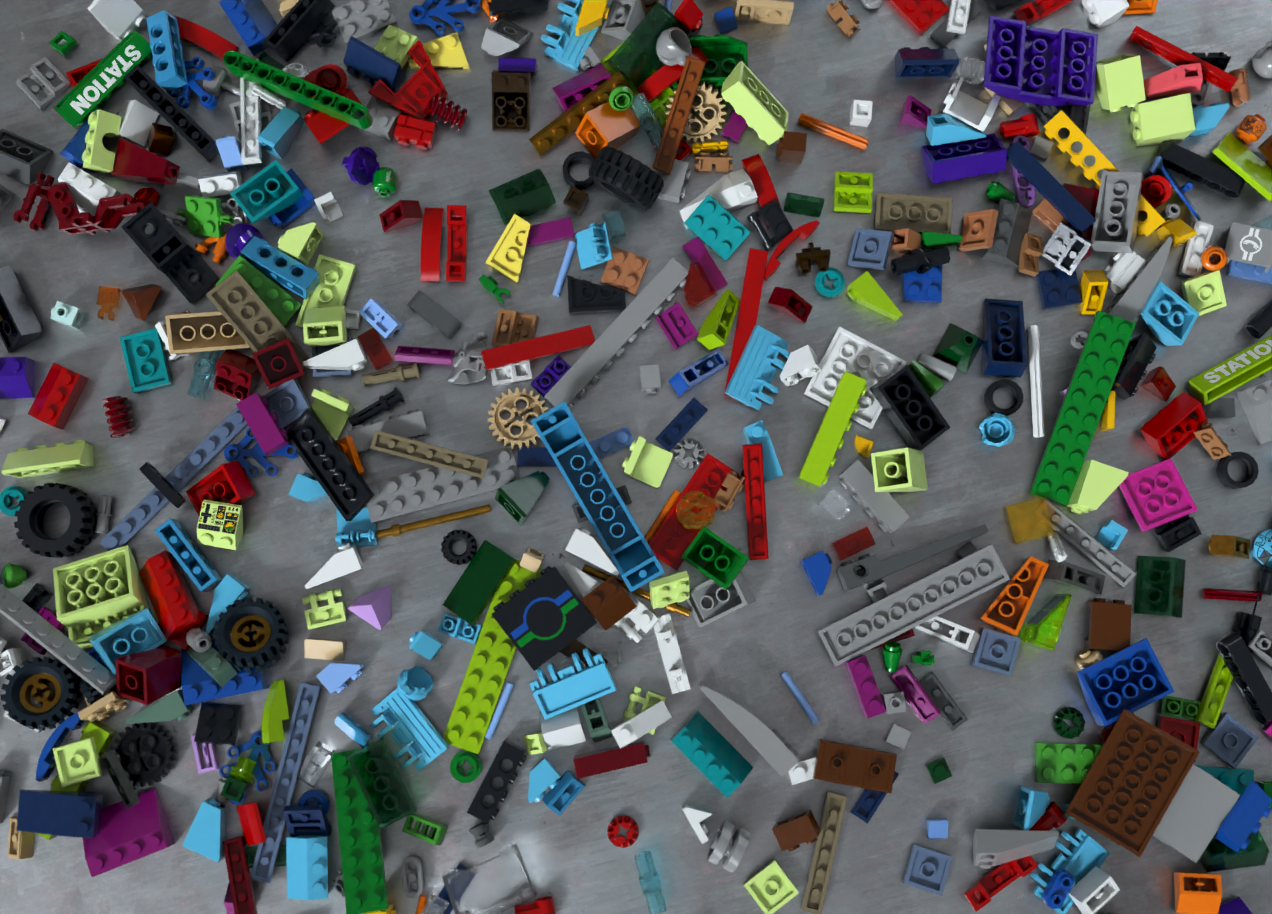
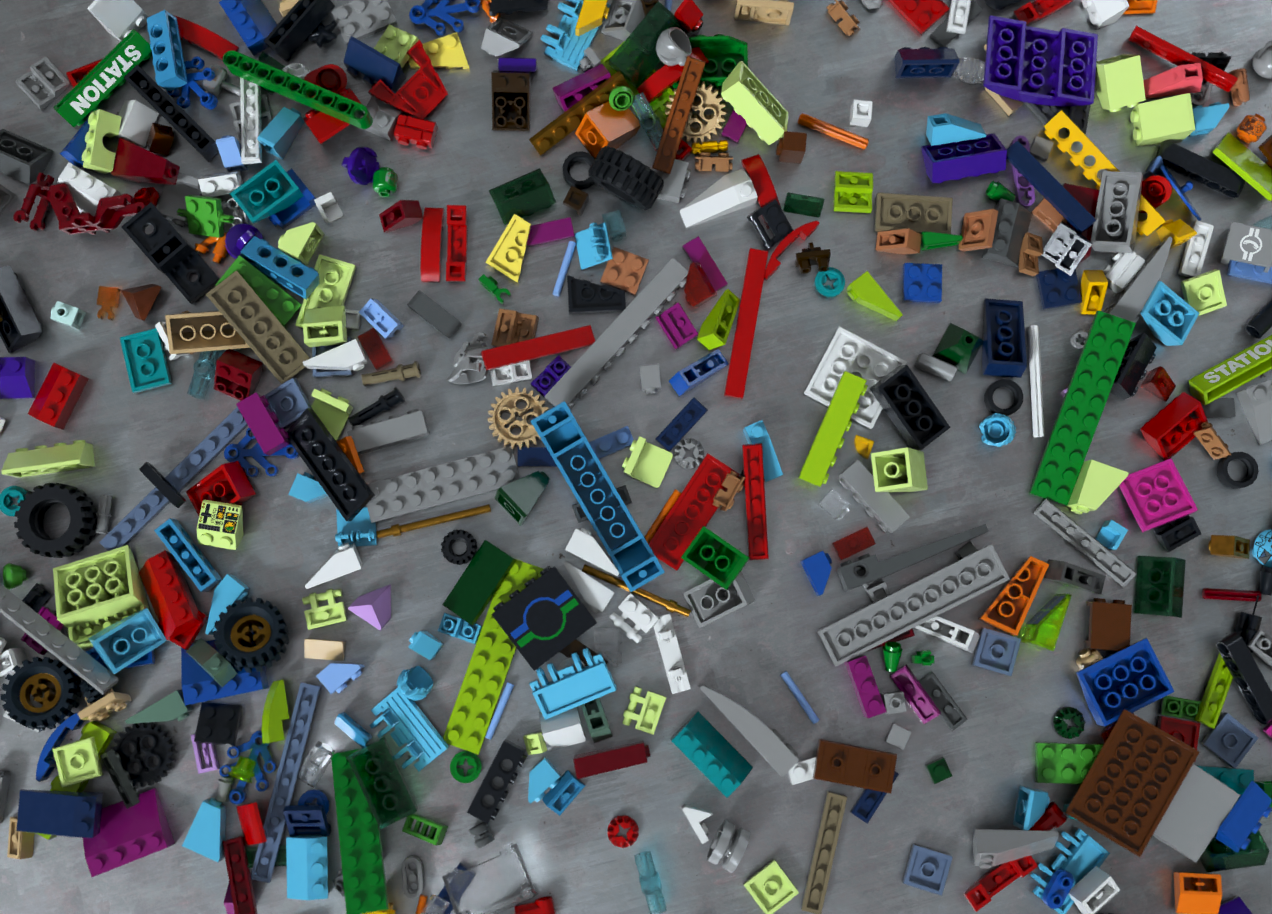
(63, 43): green tile -> none
(117, 415): dark red piece -> none
(148, 674): dark red slope -> none
(198, 640): light grey brick -> none
(234, 789): dark green plate -> none
(268, 96): white axle -> none
(278, 363): dark red brick -> none
(424, 355): magenta tile -> none
(429, 454): dark tan plate -> none
(446, 110): dark red piece -> none
(532, 559): tan slope -> none
(609, 602): reddish brown slope -> none
(640, 724): white slope -> none
(669, 590): yellowish green plate -> none
(696, 520): clear yellow plate -> none
(717, 227): teal plate -> none
(725, 20): blue slope -> none
(755, 368): medium azure hinge -> none
(790, 304): dark red slope -> none
(796, 831): reddish brown brick -> none
(800, 364): white slope -> none
(870, 248): sand blue plate -> none
(914, 112): magenta slope -> none
(920, 260): black piece -> none
(929, 381): bright green slope -> none
(937, 828): medium blue slope -> none
(968, 108): white panel -> none
(1024, 126): red piece -> none
(1030, 520): clear yellow plate -> none
(1057, 547): white axle -> none
(1108, 413): yellow tile -> none
(1171, 211): light grey pin -> none
(1218, 263): orange head -> none

